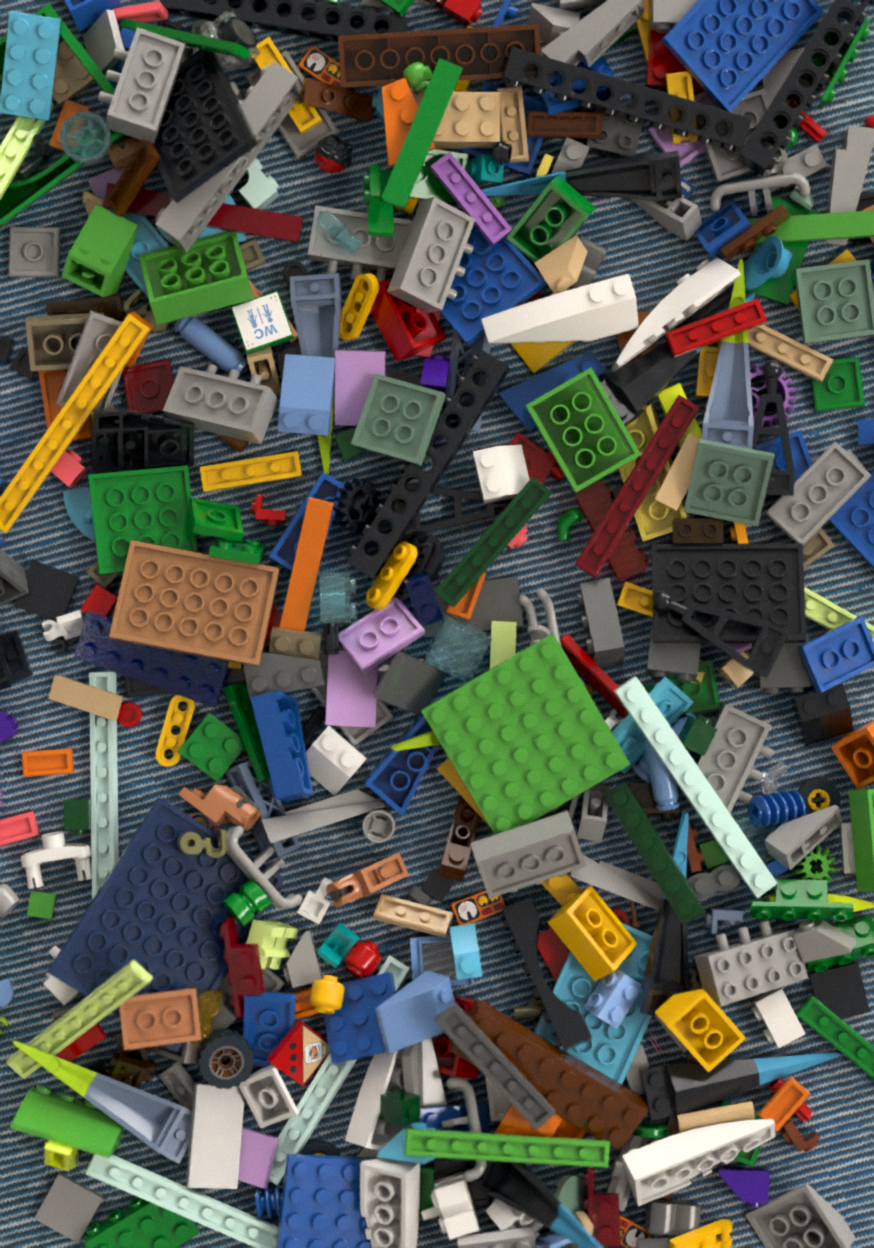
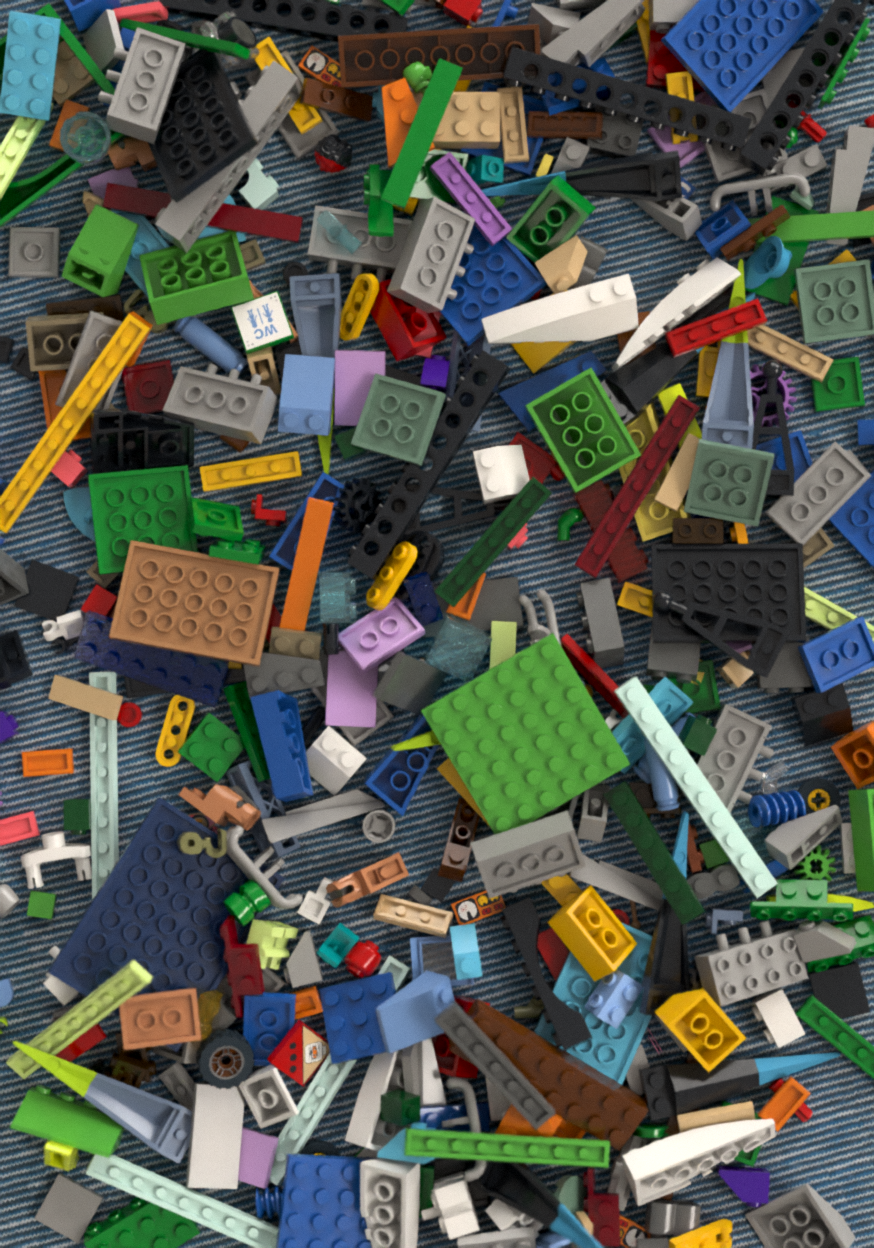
(38, 158): black hose -> none
(133, 178): reddish brown plate -> none
(327, 994): yellow head -> none
(502, 153): black plate -> none
(801, 1143): copper bracket -> none

